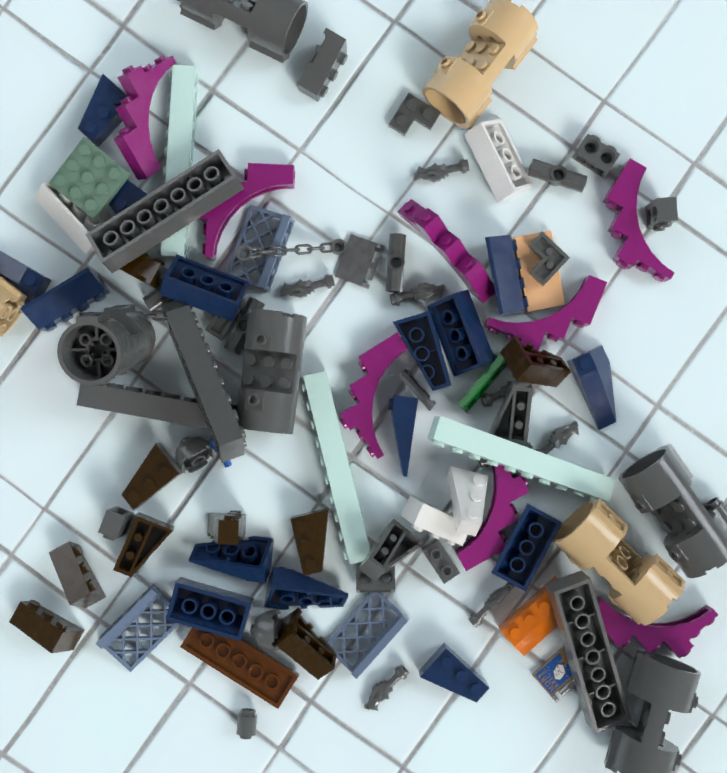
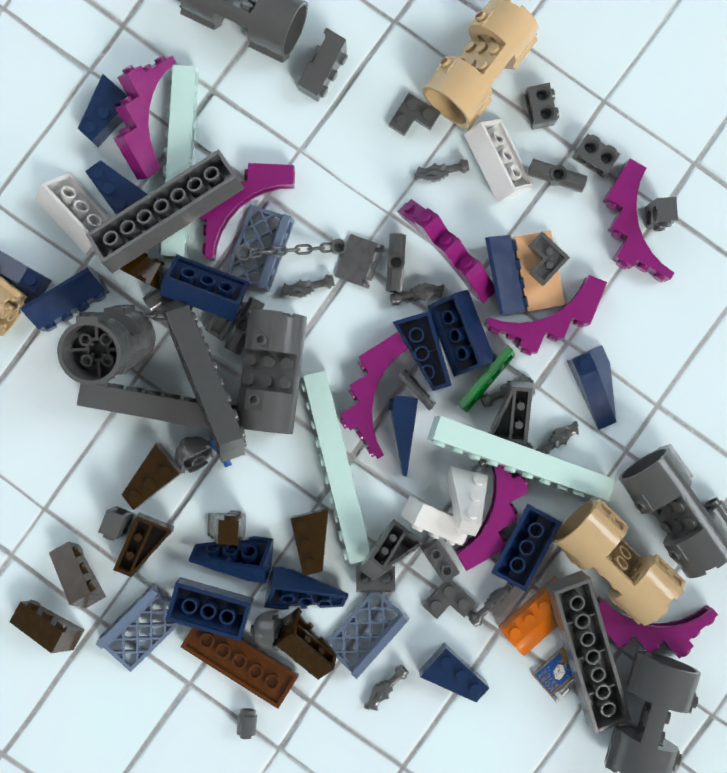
(89, 178): sand green plate -> none
(447, 595): none -> dark grey plate
(534, 366): dark brown wedge -> none
(536, 106): none -> dark grey brick

